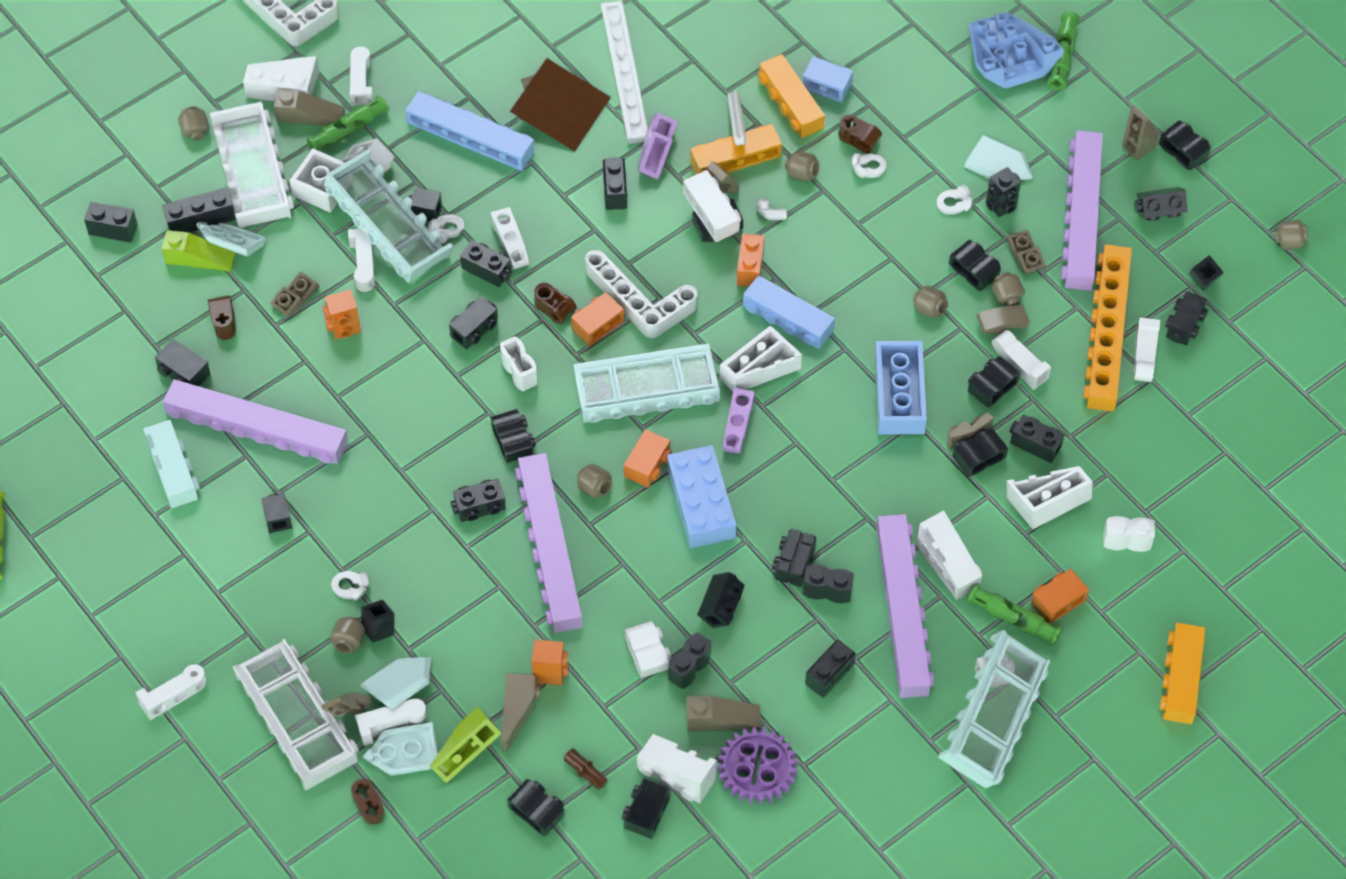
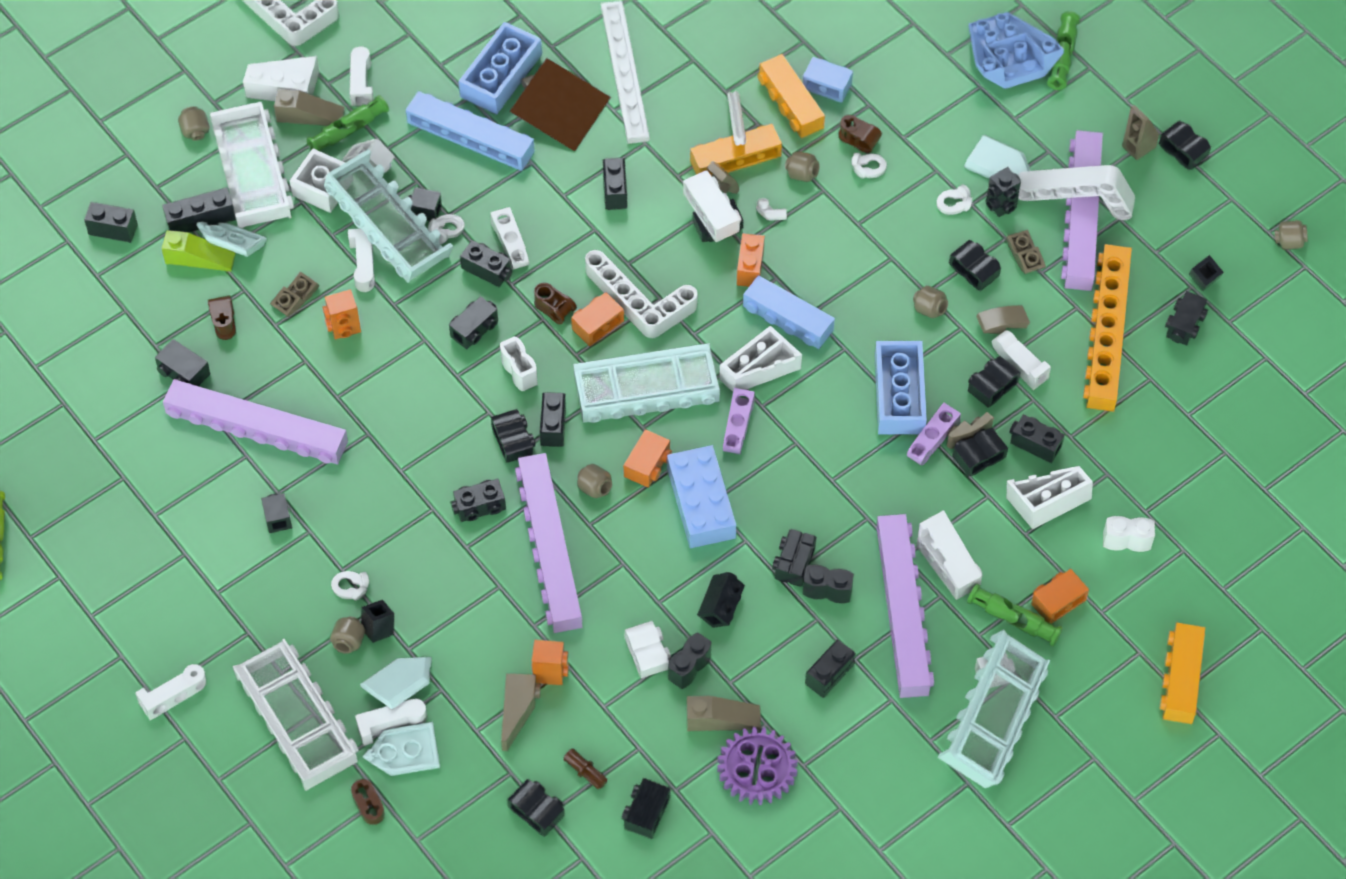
(171, 464): light aqua wedge -> none
(347, 703): dark tan slope -> none
(465, 743): lime slope -> none
(500, 68): none -> light blue brick
(553, 419): none -> black brick
(656, 145): lavender slope -> none
(677, 768): white wedge -> none
(933, 434): none -> lavender leg
(1008, 289): dark tan head -> none
(1080, 182): none -> white beam
(1145, 349): white leg -> none
(1161, 203): black brick -> none

